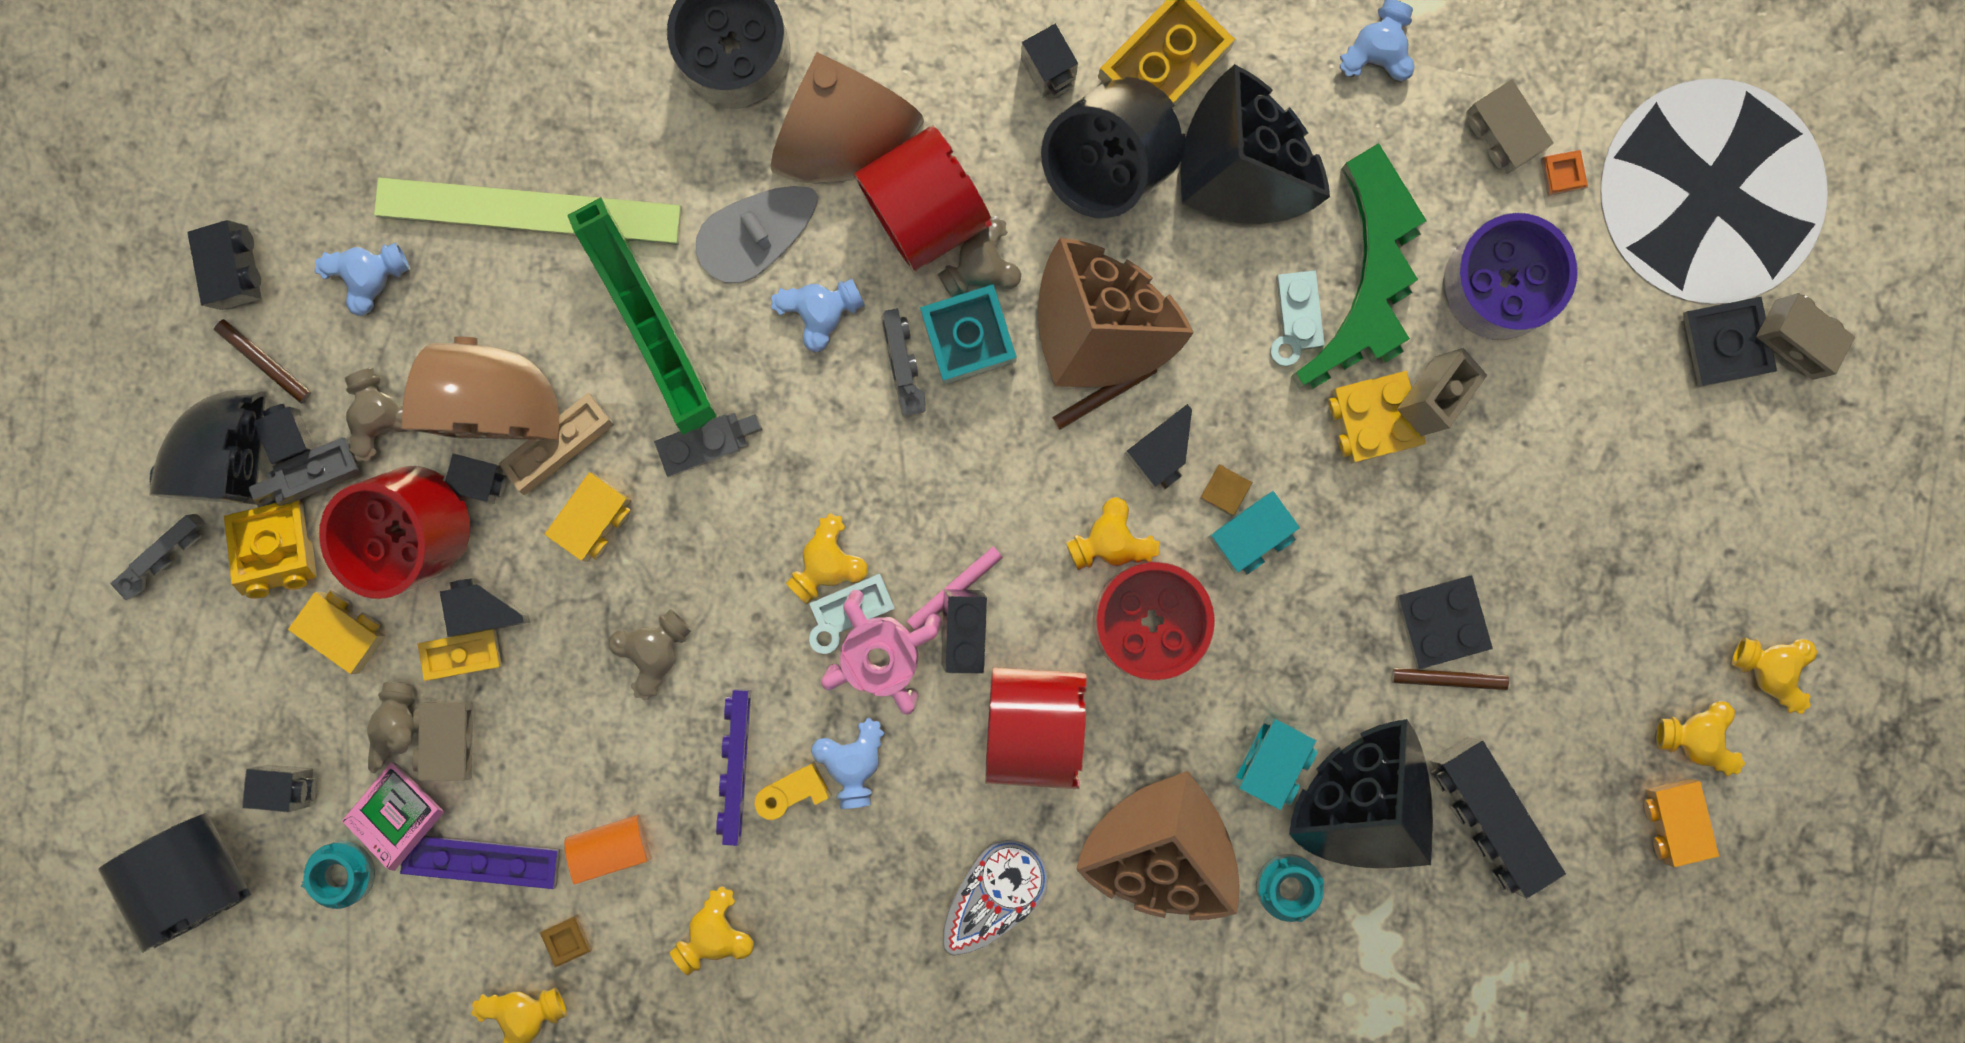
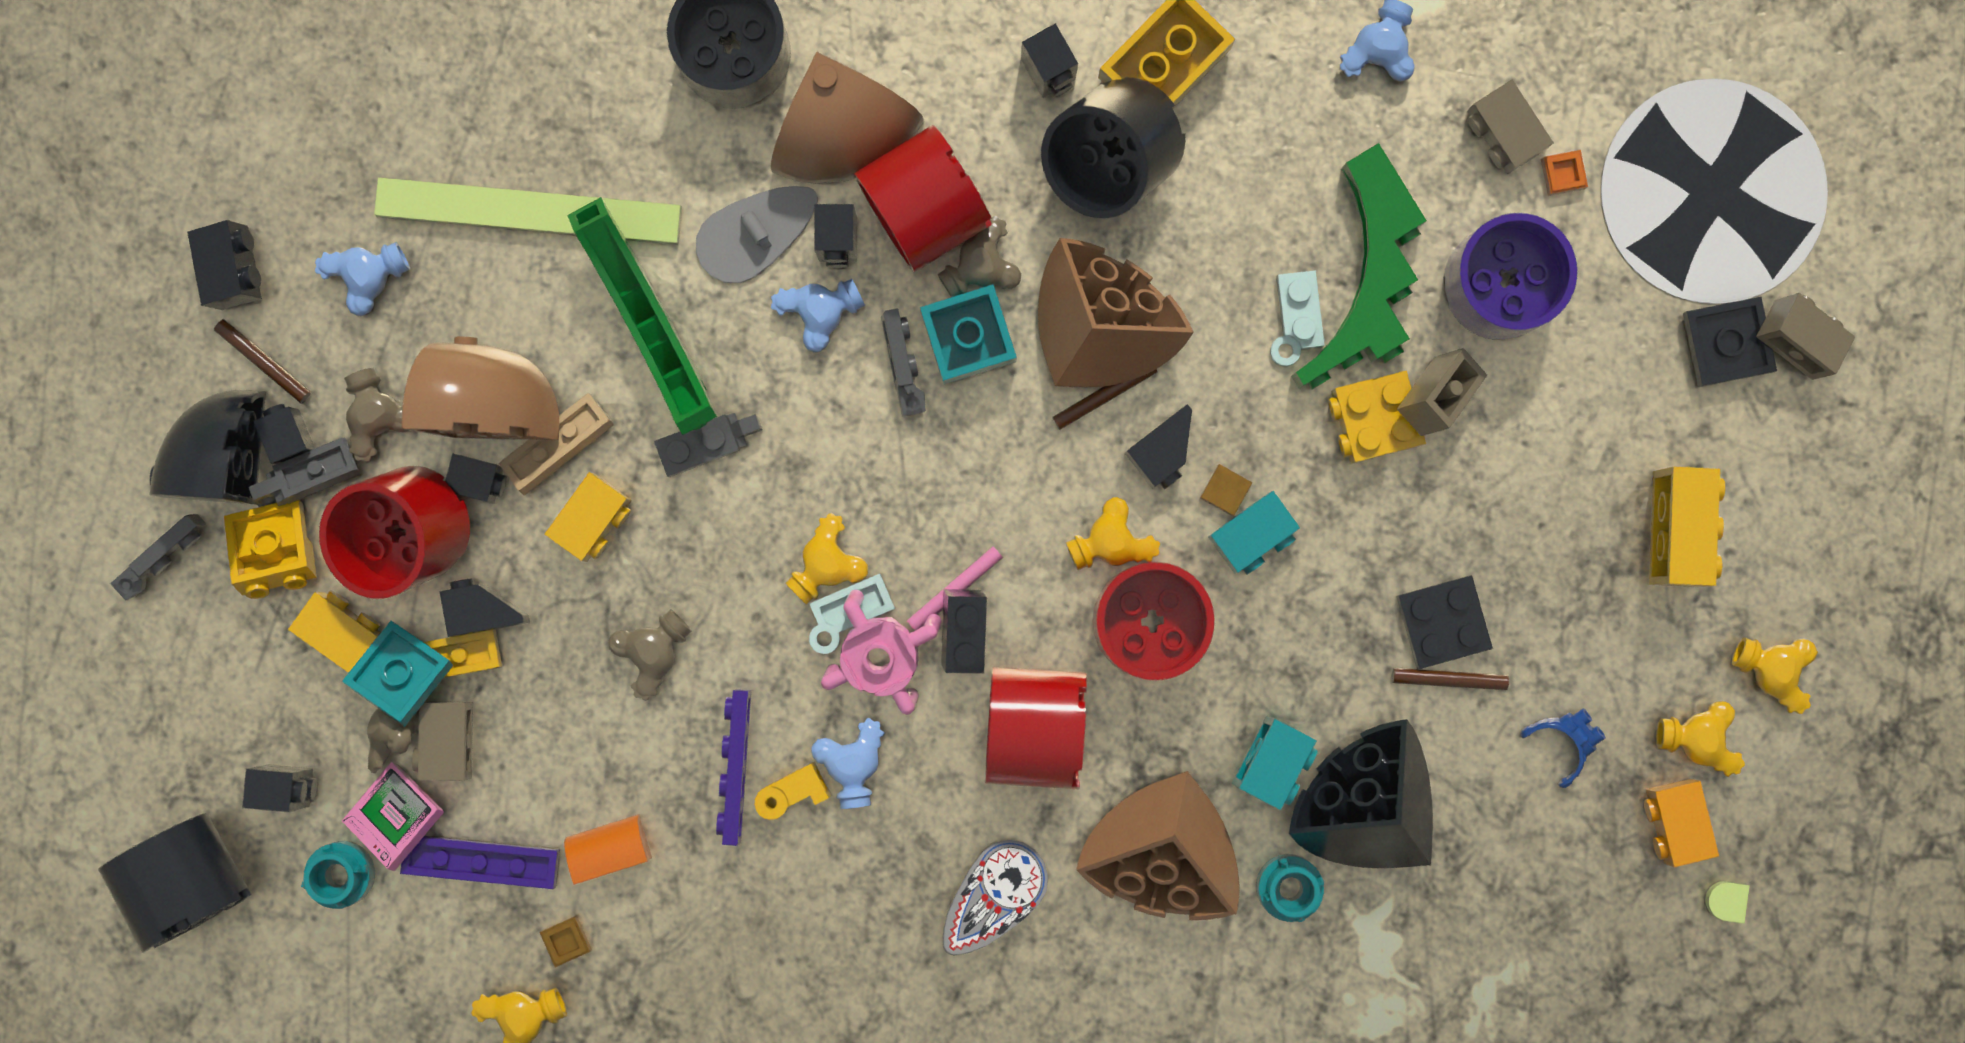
(397, 673): none -> teal plate
(711, 935): yellow animal -> none
(835, 234): none -> black brick
(1249, 156): black brick -> none
(1497, 818): black brick -> none
(1577, 728): none -> blue helmet
(1686, 527): none -> yellow brick
(1728, 901): none -> yellowish green tile

